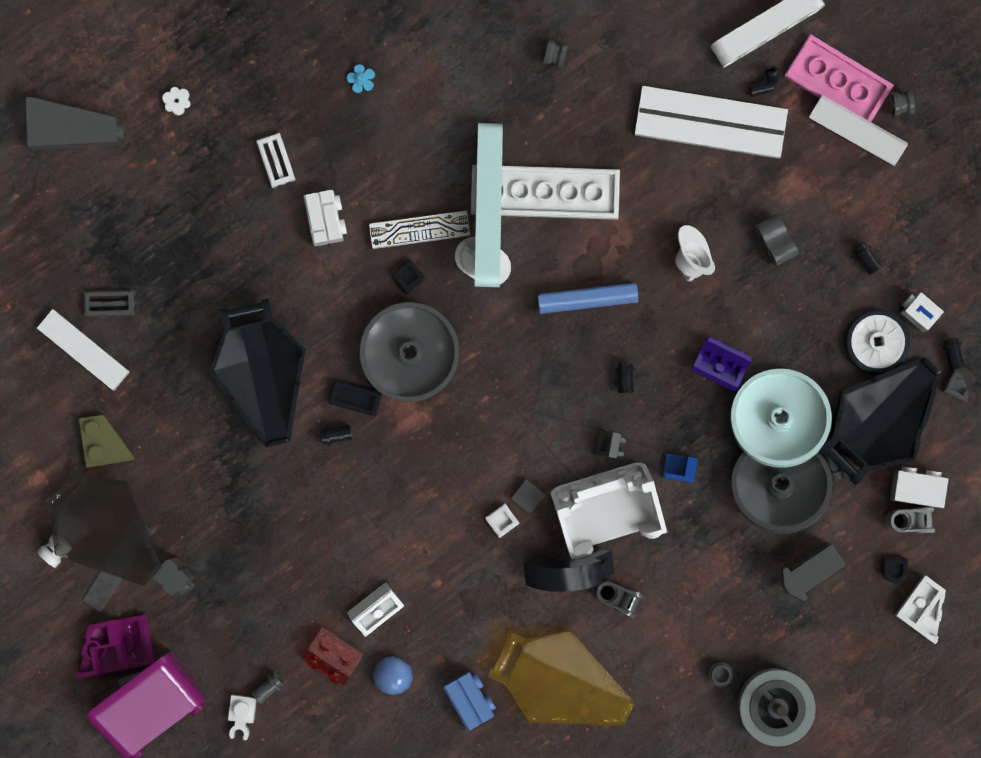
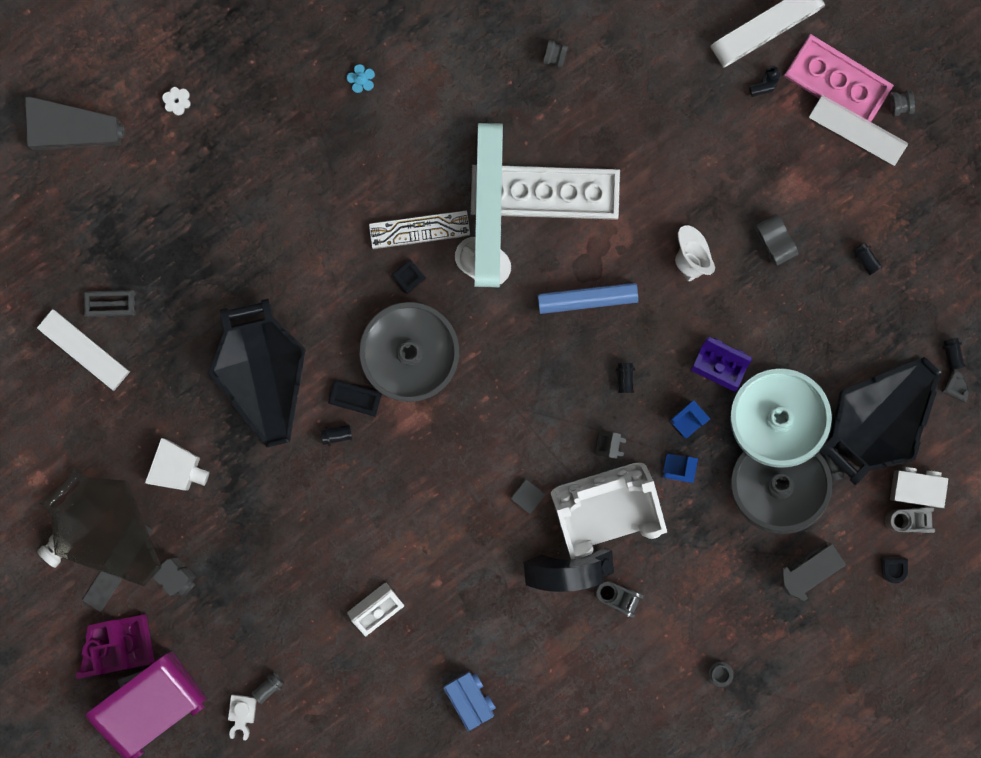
(102, 443): olive wing -> none
(175, 467): none -> white torso
(283, 180): white tile -> none
(324, 217): white brick -> none
(332, 657): clear red bracket -> none
(392, 675): medium blue hair -> none
(502, 520): white tile -> none
(561, 682): clear yellow windscreen -> none
(689, 419): none -> blue panel
(711, 122): white tile -> none
(776, 707): wheel -> none
(893, 336): white wheel -> none
(921, 311): white brick -> none
(923, 608): white wing -> none

